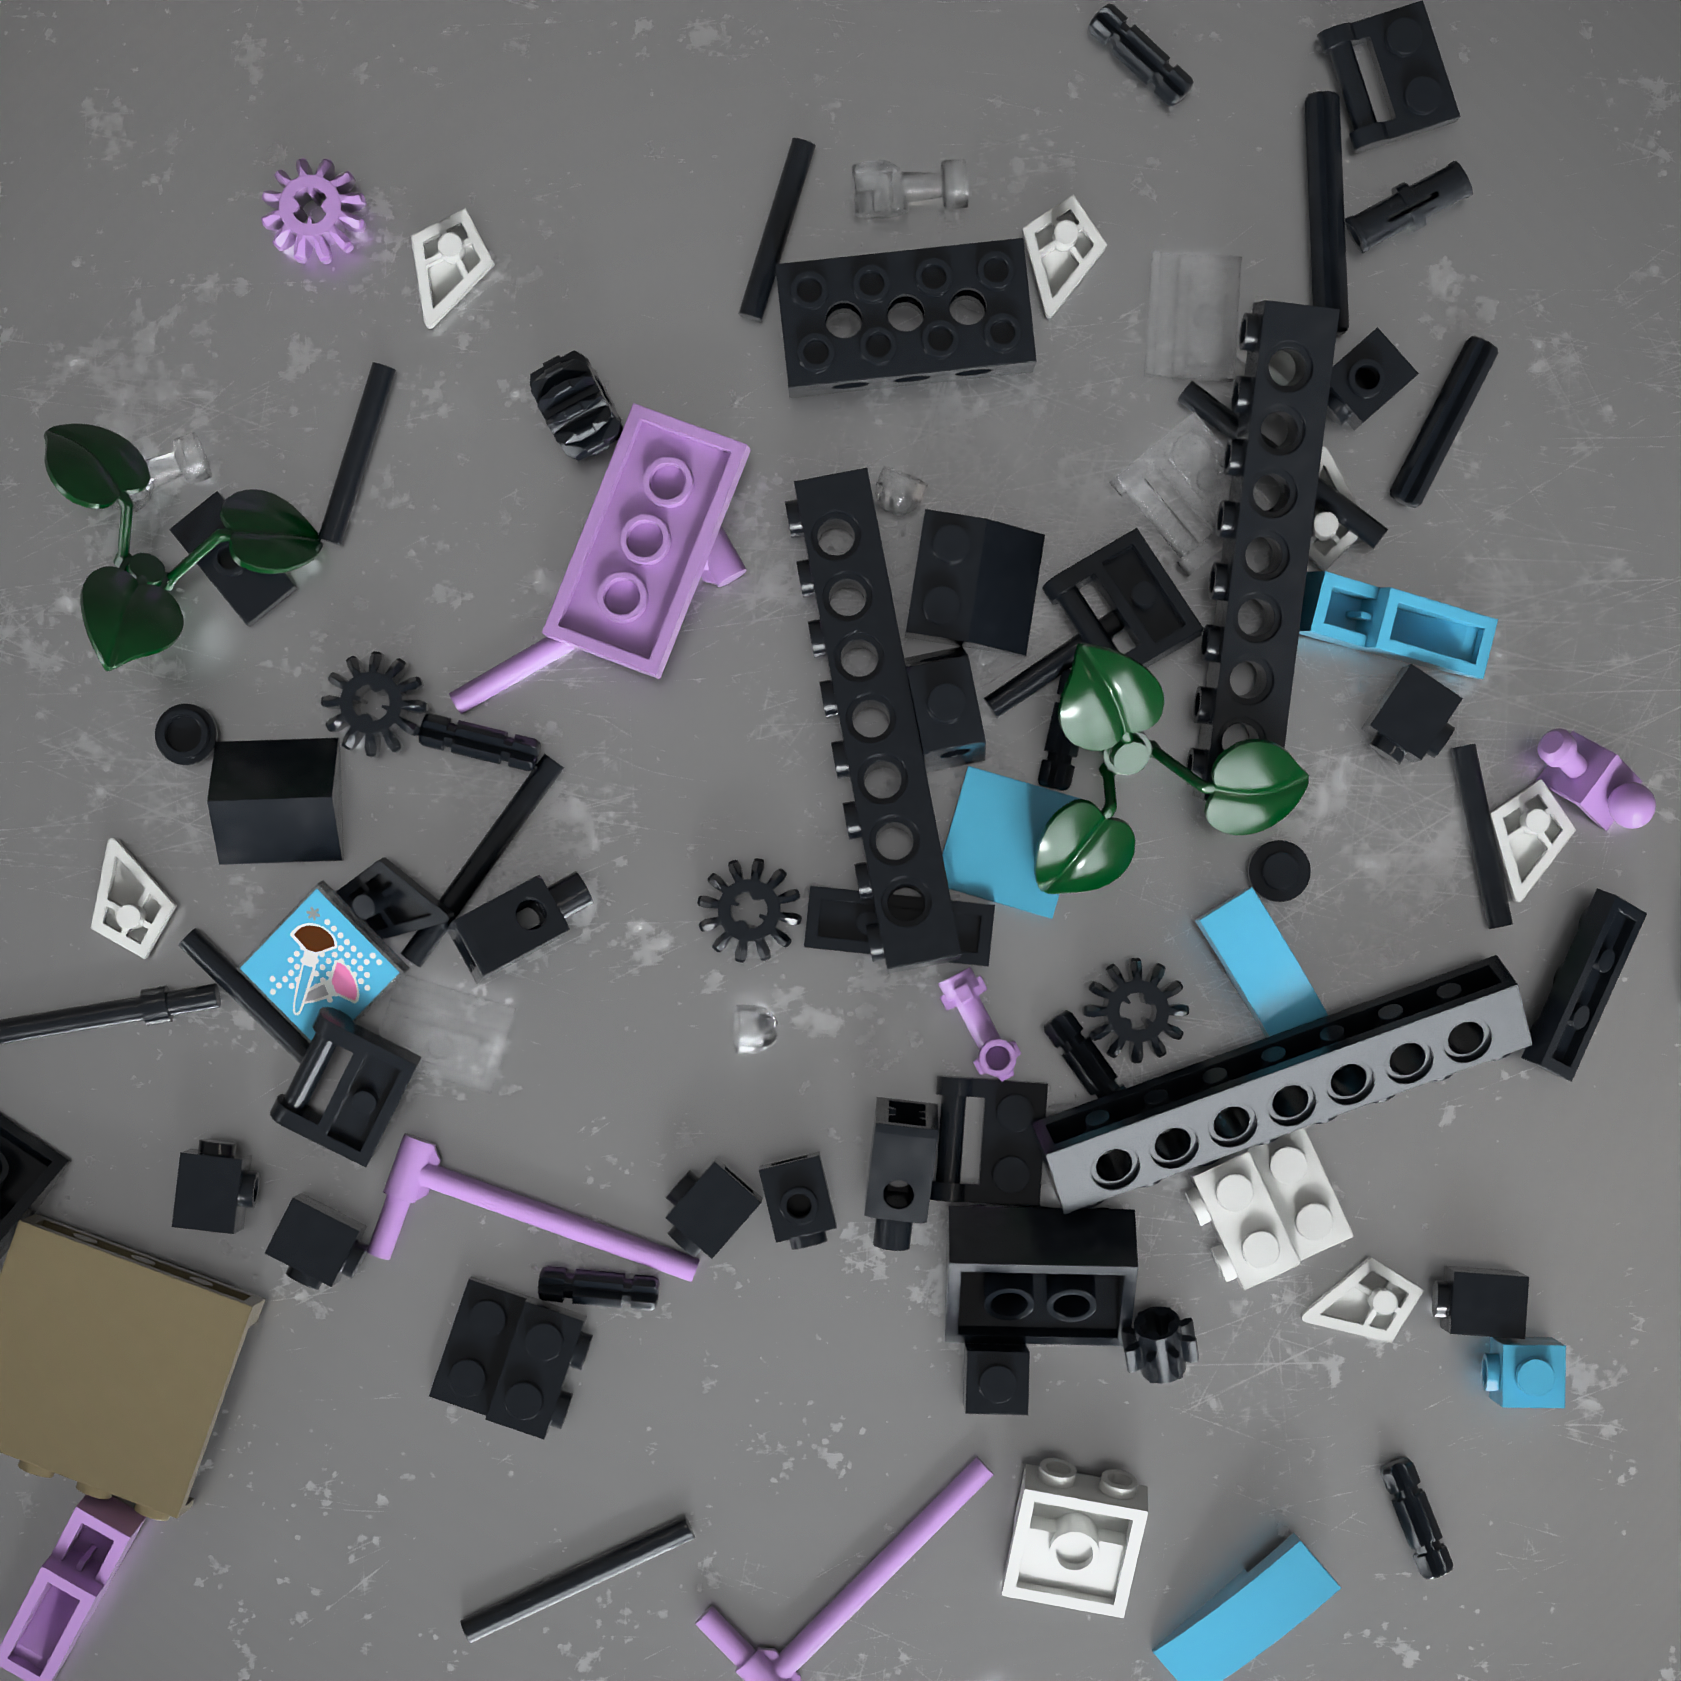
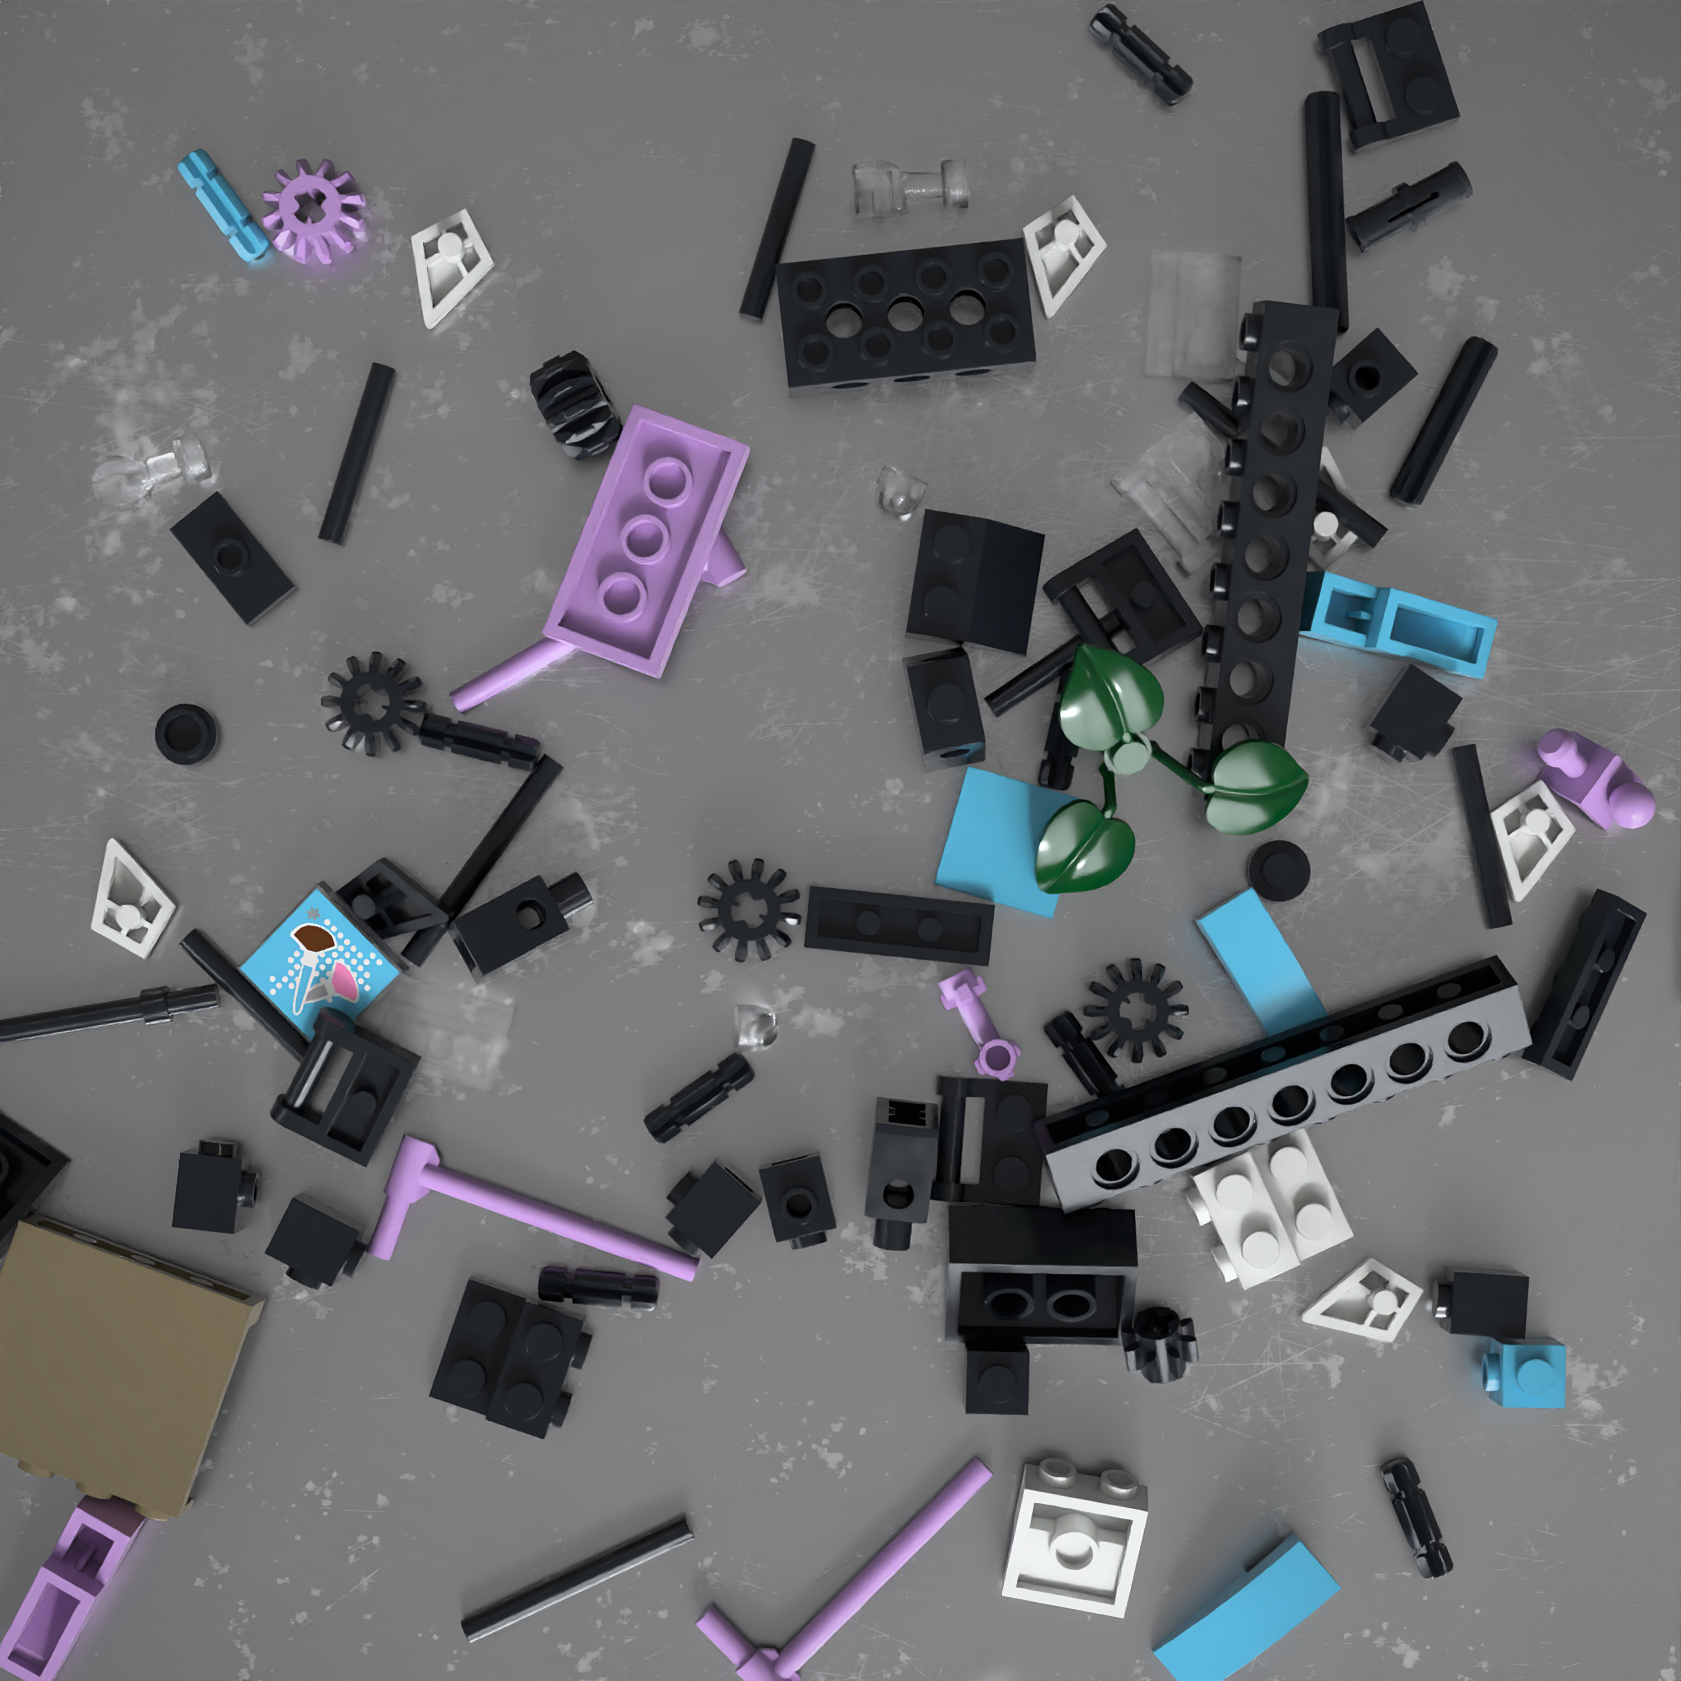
(129, 605): dark green plant -> none
(223, 205): none -> medium azure axle
(277, 801): black slope -> none
(699, 1098): none -> black axle
(847, 503): black brick -> none

